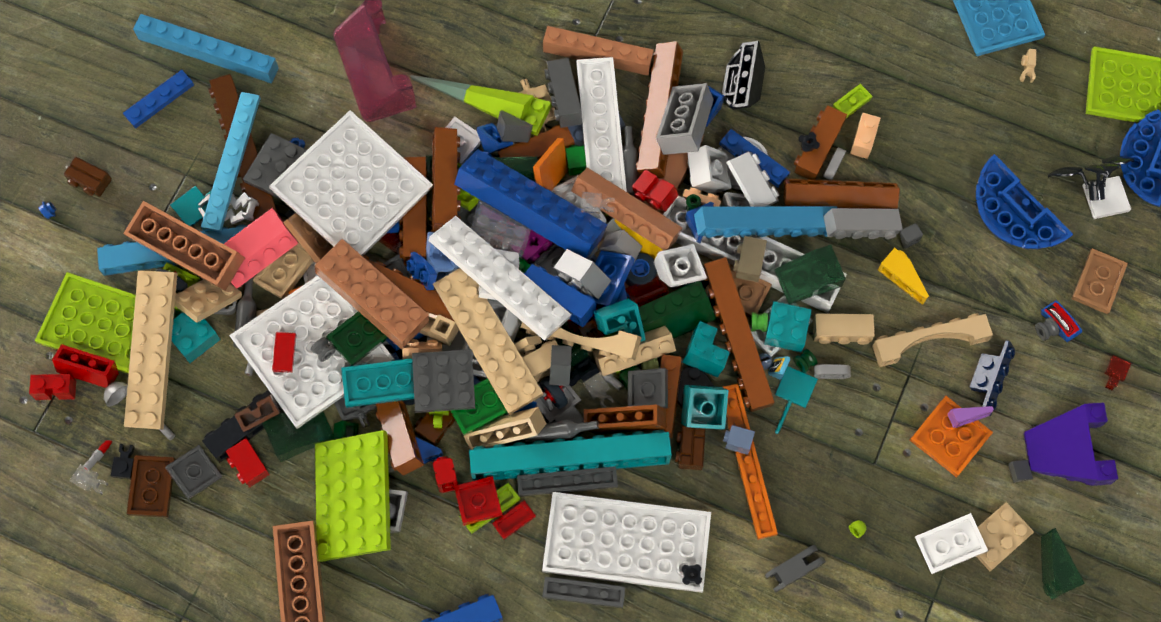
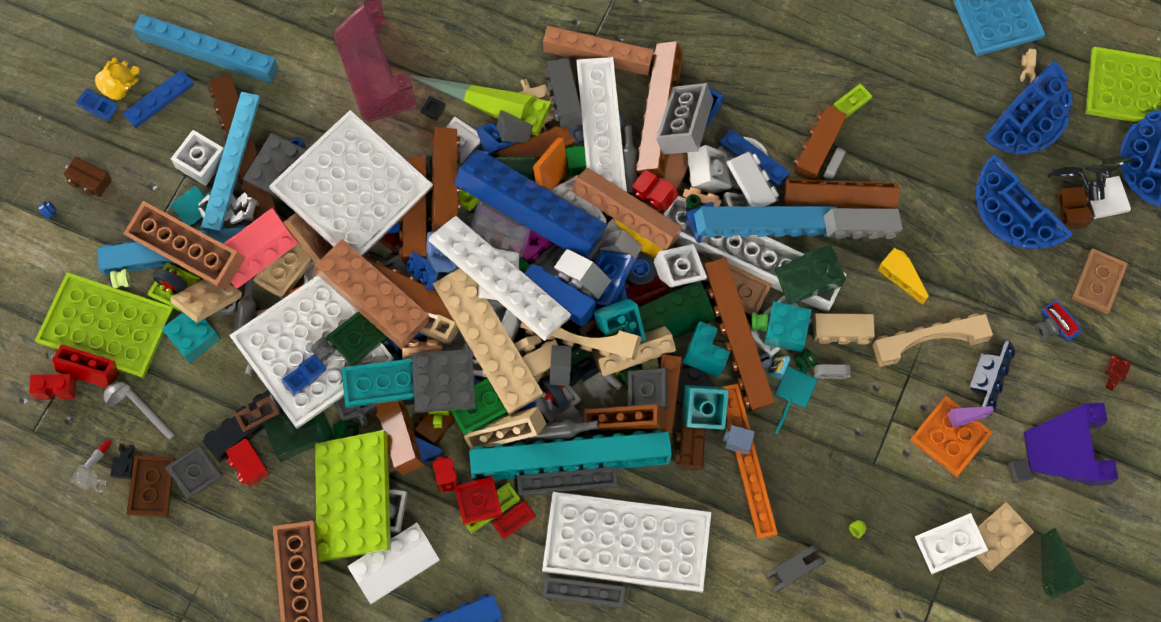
(97, 105): none -> blue slope
(116, 79): none -> yellow hair
(120, 278): none -> yellowish green wheel
(150, 350): tan plate -> none
(198, 157): none -> white brick
(284, 352): red tile -> none
(304, 375): none -> blue slope
(387, 570): none -> white slope
(433, 108): none -> black plate
(593, 203): clear plate -> none
(695, 569): black plate -> none
(744, 76): black wedge -> none
(750, 259): dark tan brick -> none
(807, 147): black plate -> none
(865, 135): light nougat brick -> none
(910, 236): dark grey slope -> none
(1035, 116): none -> blue brick
(1073, 208): none -> reddish brown brick

